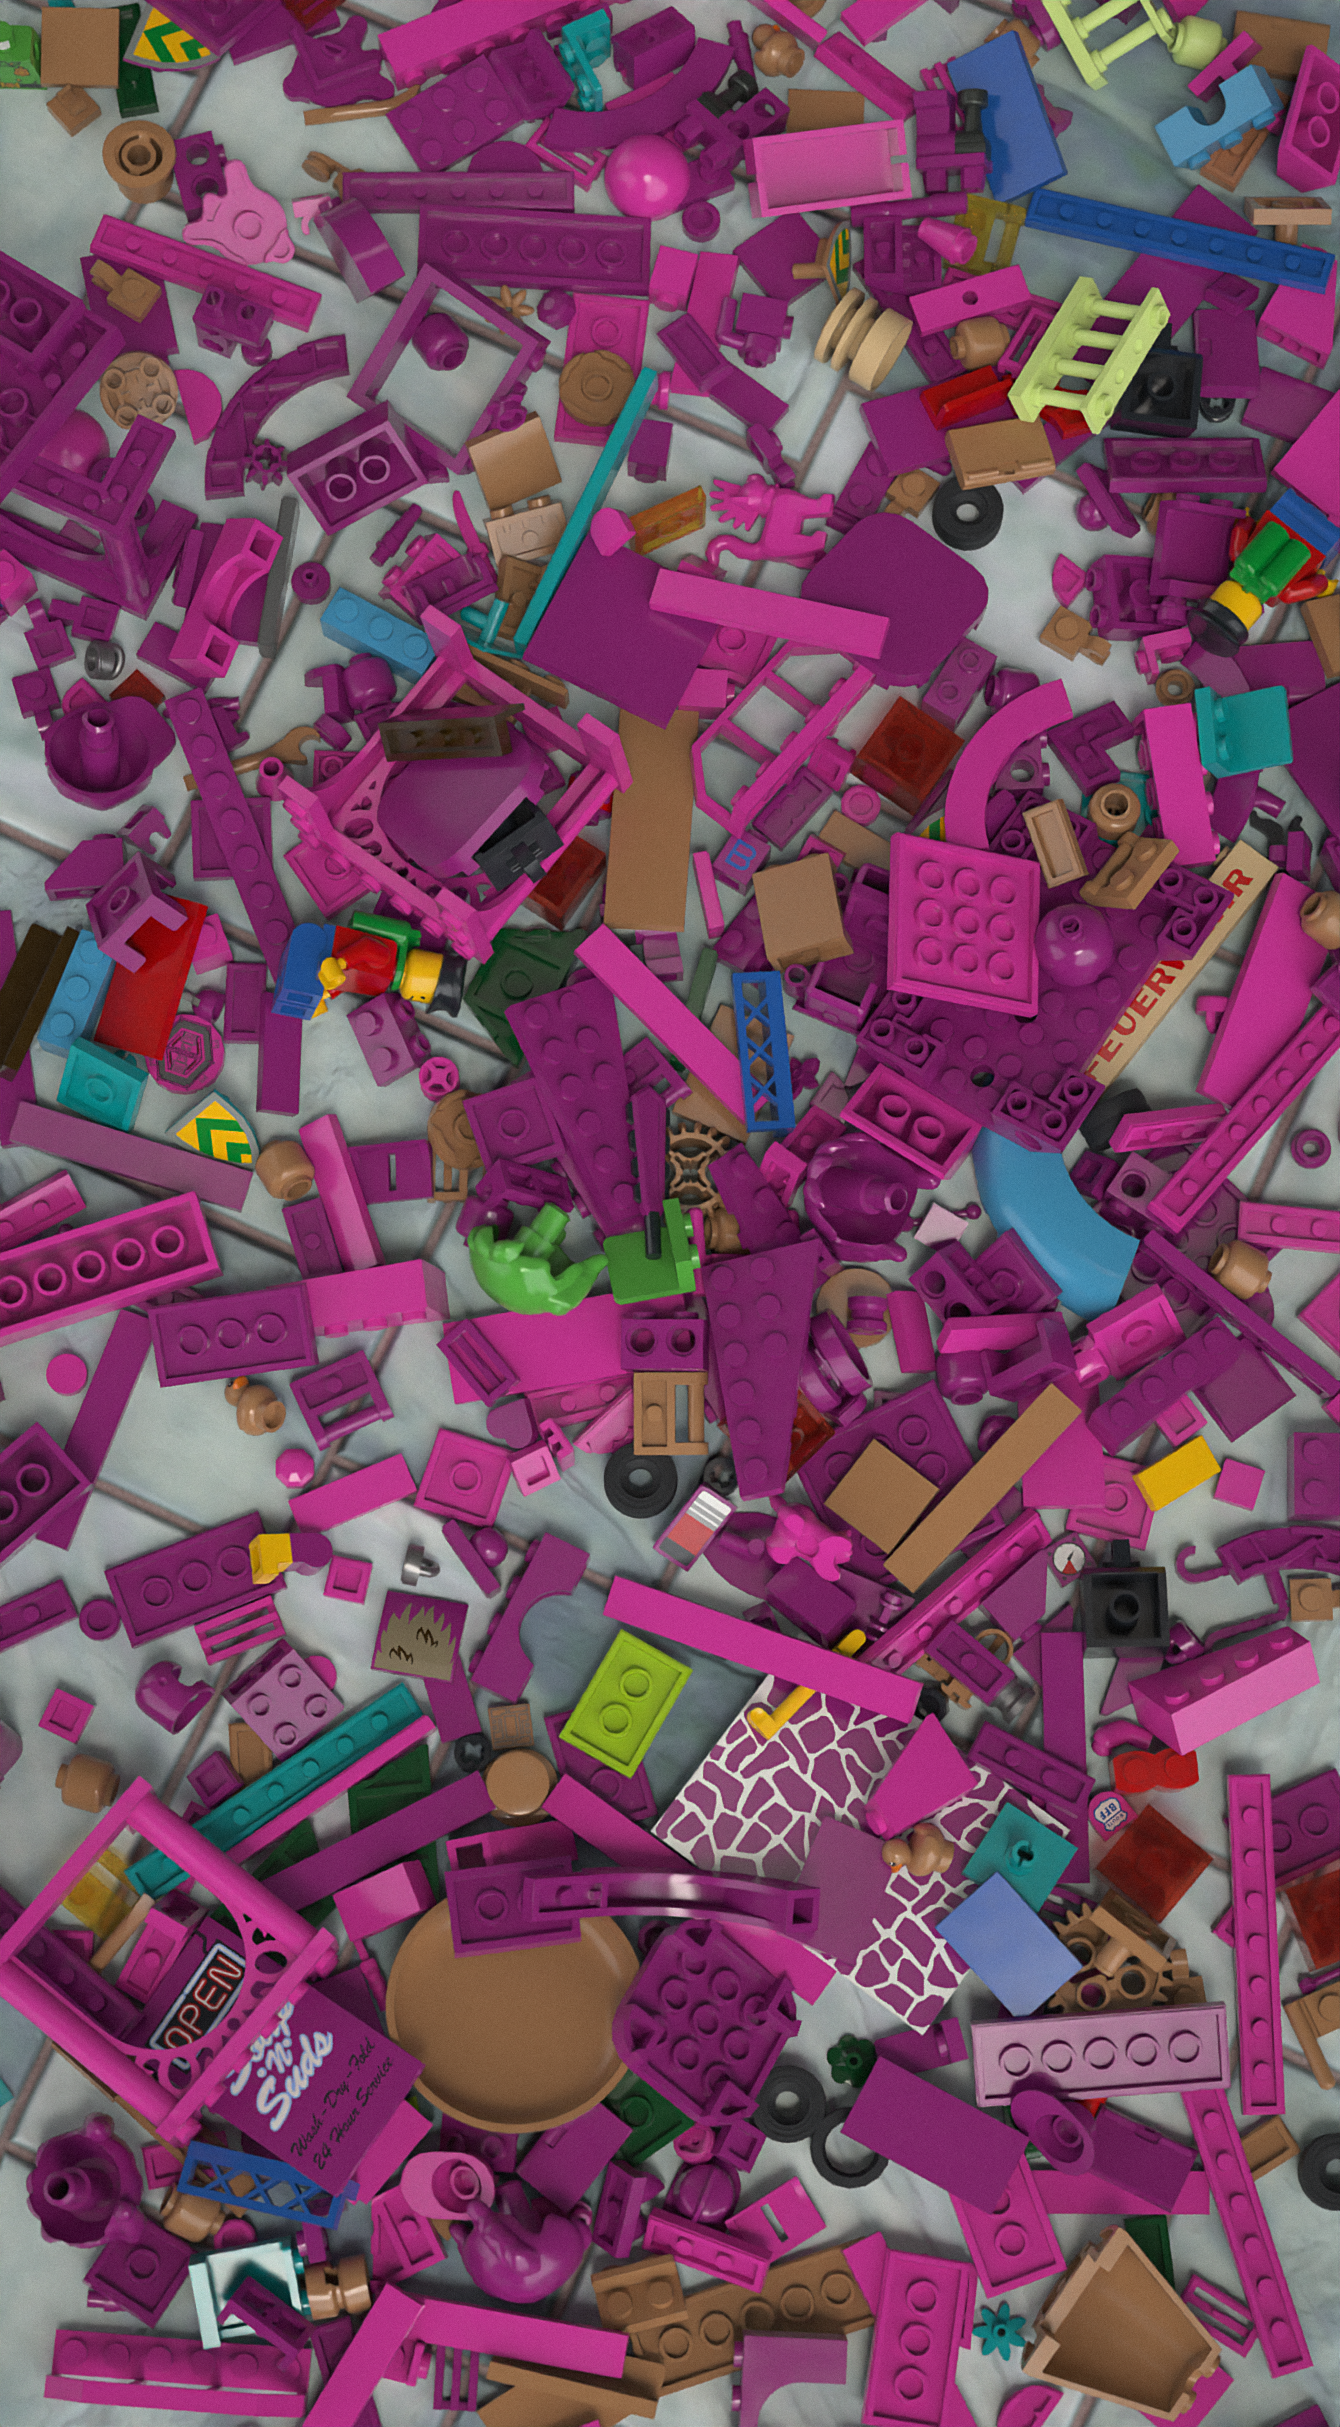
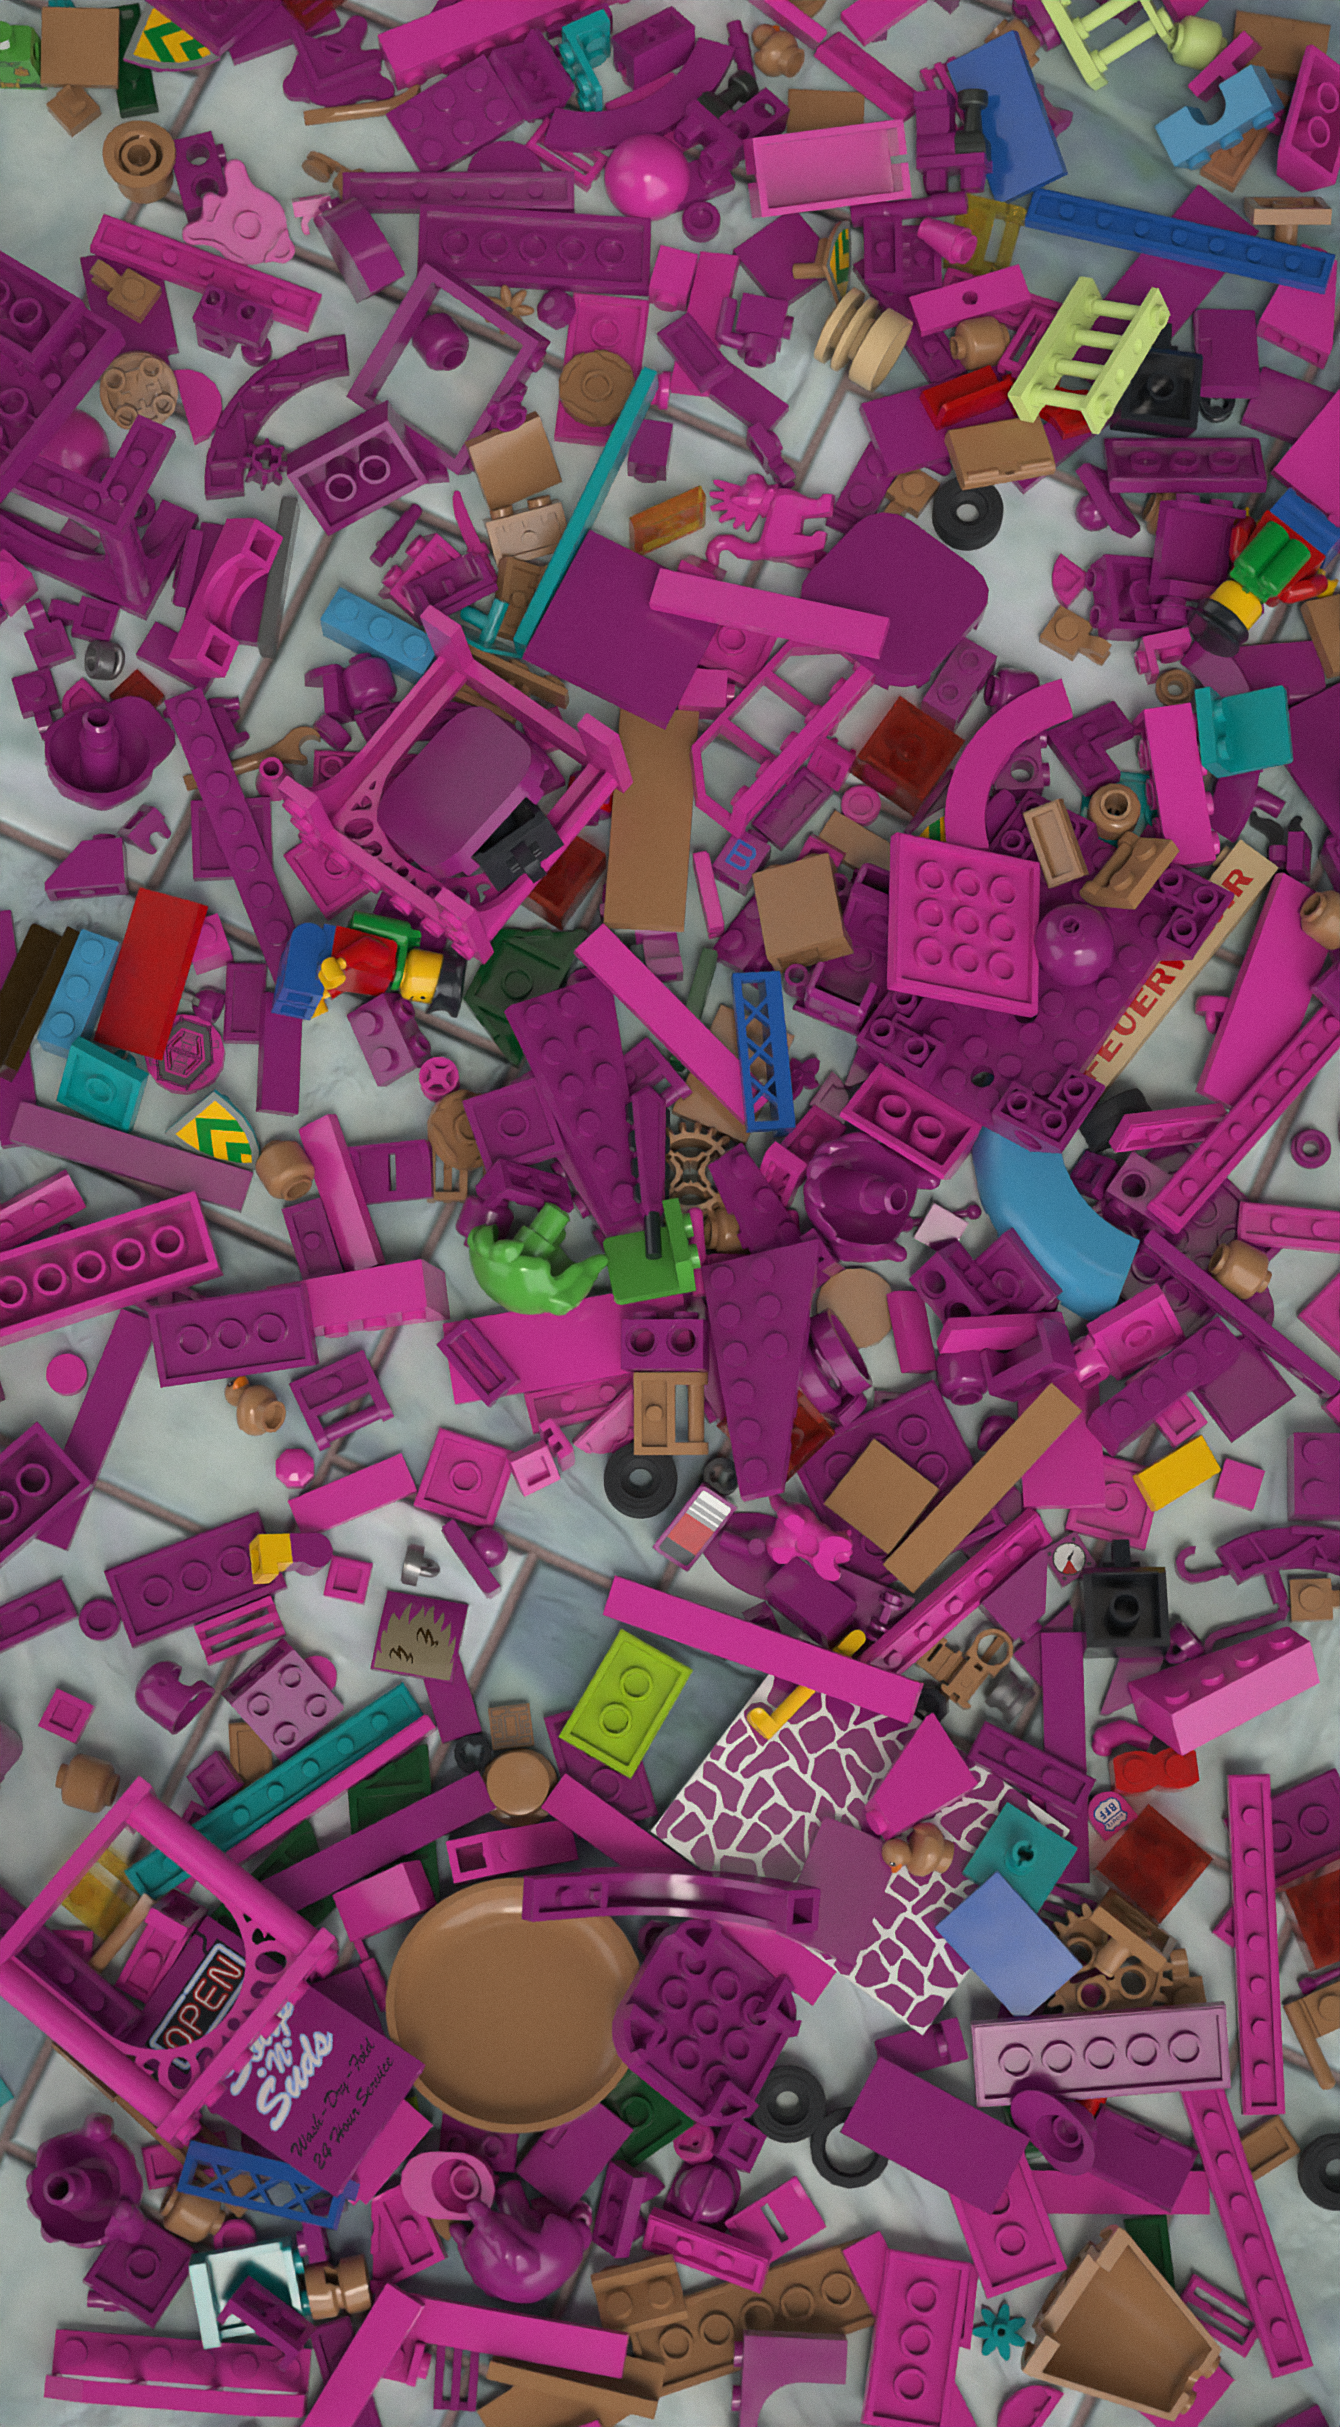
(127, 904): magenta panel -> none
(311, 583): magenta tile -> none
(448, 733): dark brown panel -> none
(488, 1909): magenta plate -> none
(514, 1423): magenta tile -> none
(552, 1571): magenta arch -> none
(611, 530): dark pink tile -> none
(840, 2057): dark green plant -> none
(867, 1315): magenta wheel -> none
(969, 1663): magenta plate -> none
(1231, 294): magenta tile -> none

